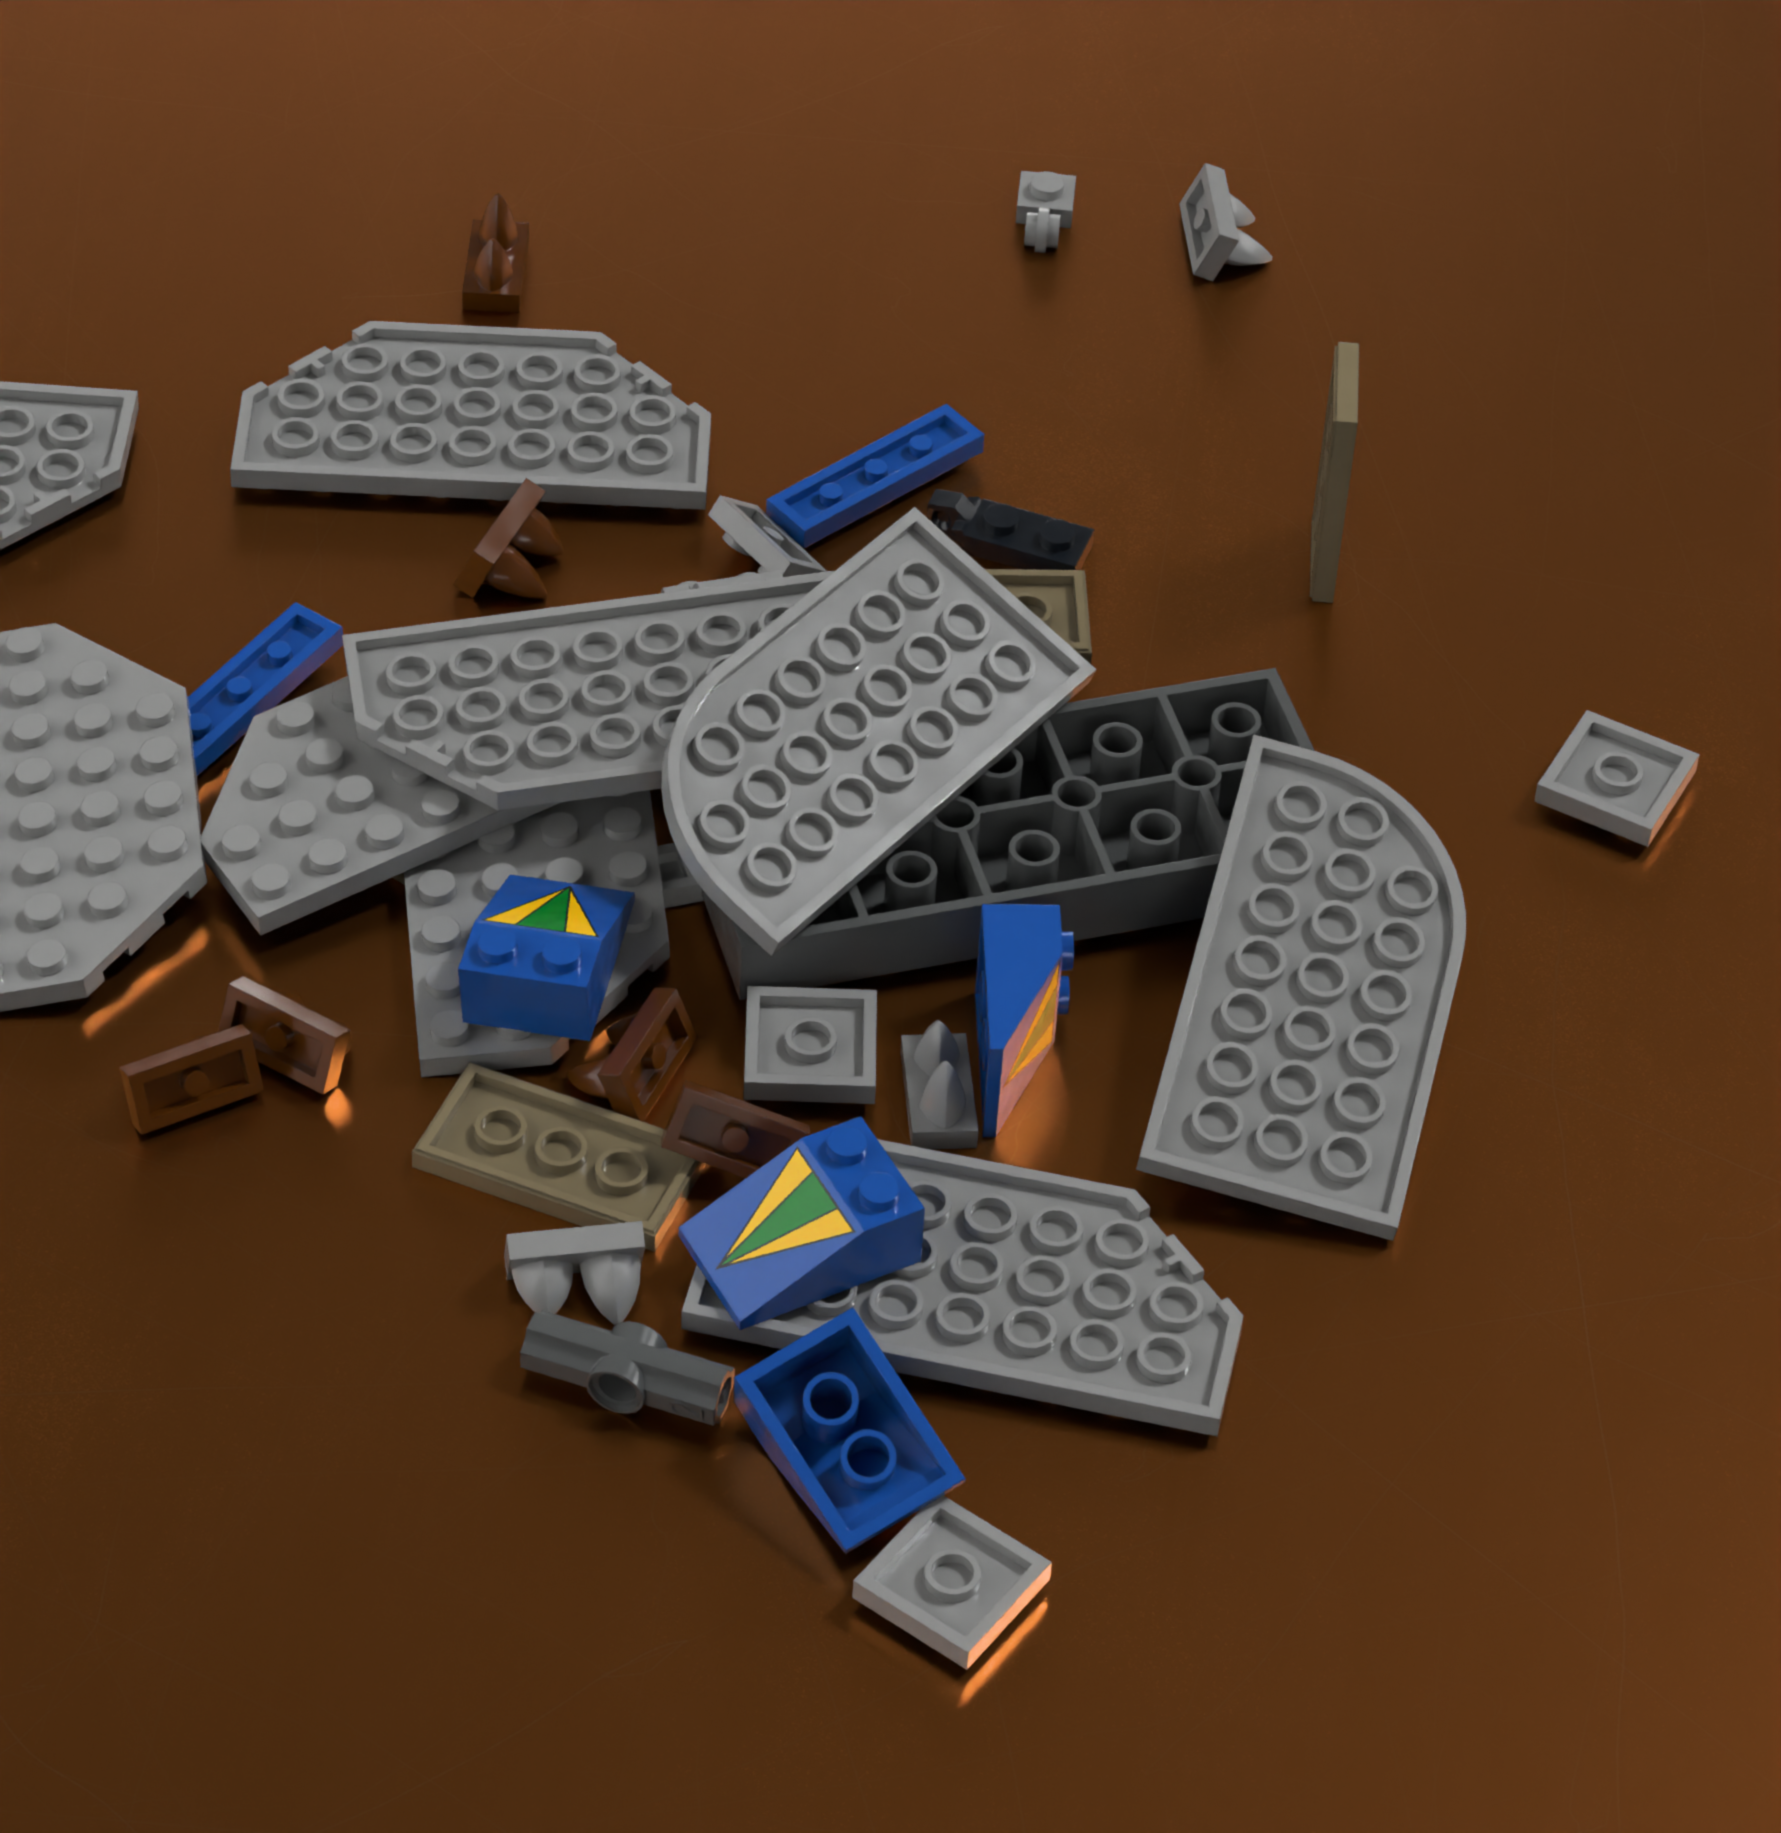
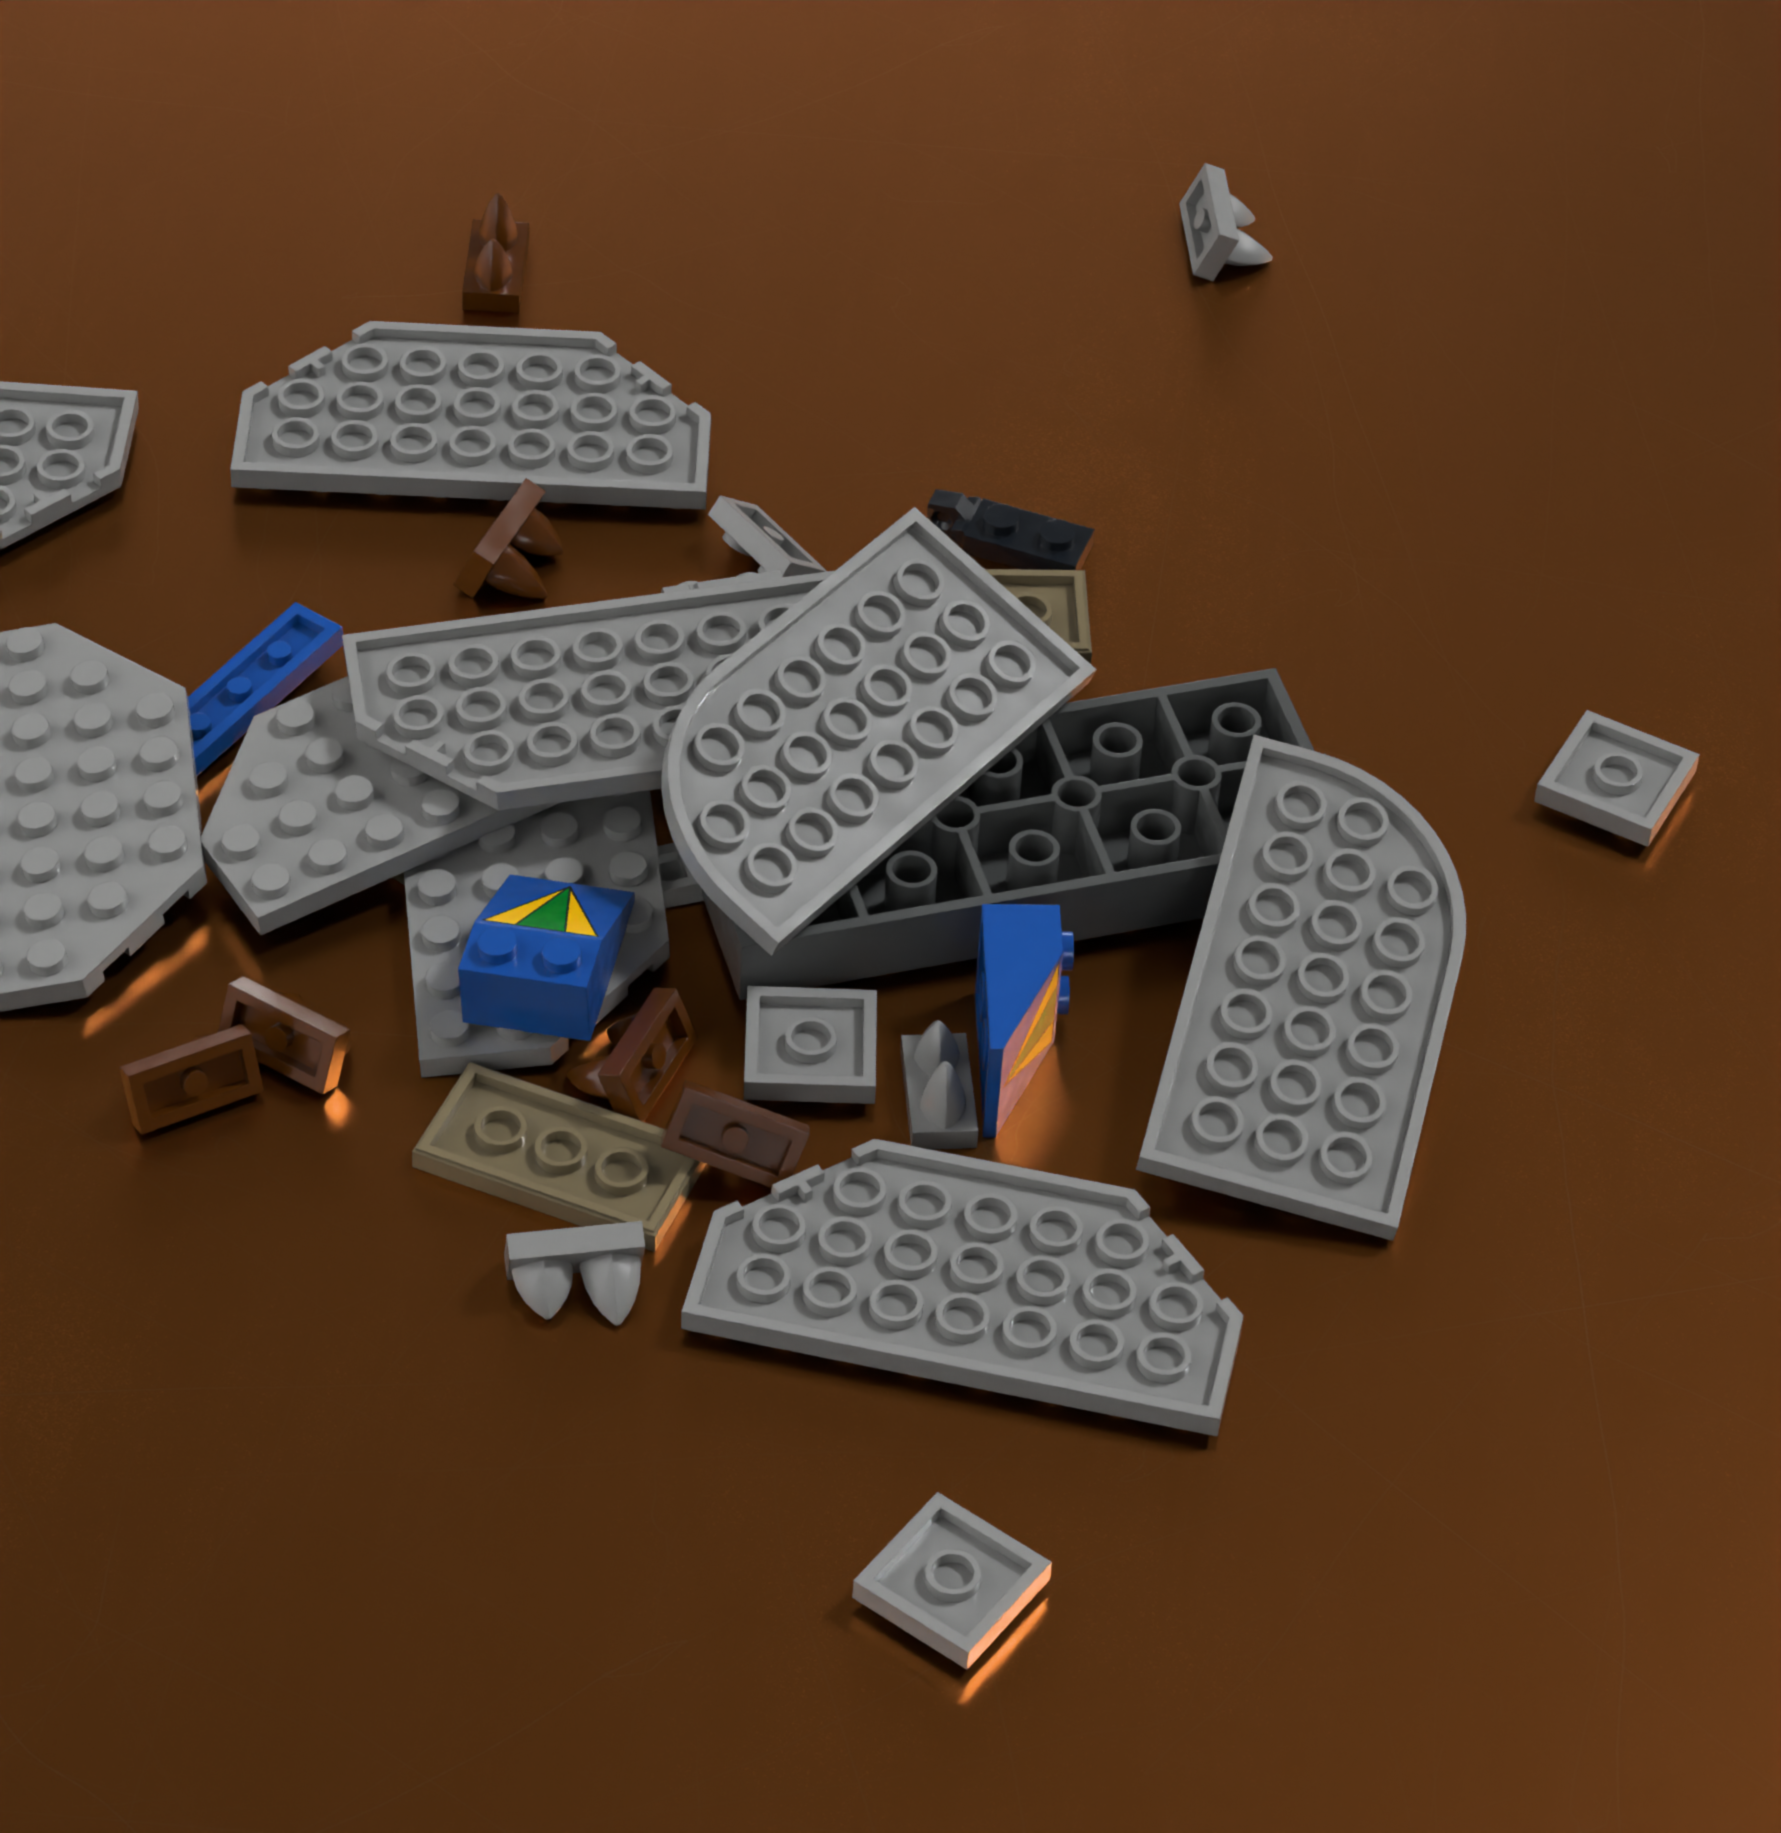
(627, 1367): dark grey piece -> none
(807, 1225): blue slope -> none
(845, 1431): blue slope -> none
(875, 475): blue plate -> none
(1044, 206): light grey plate -> none
(1334, 471): dark tan tile -> none

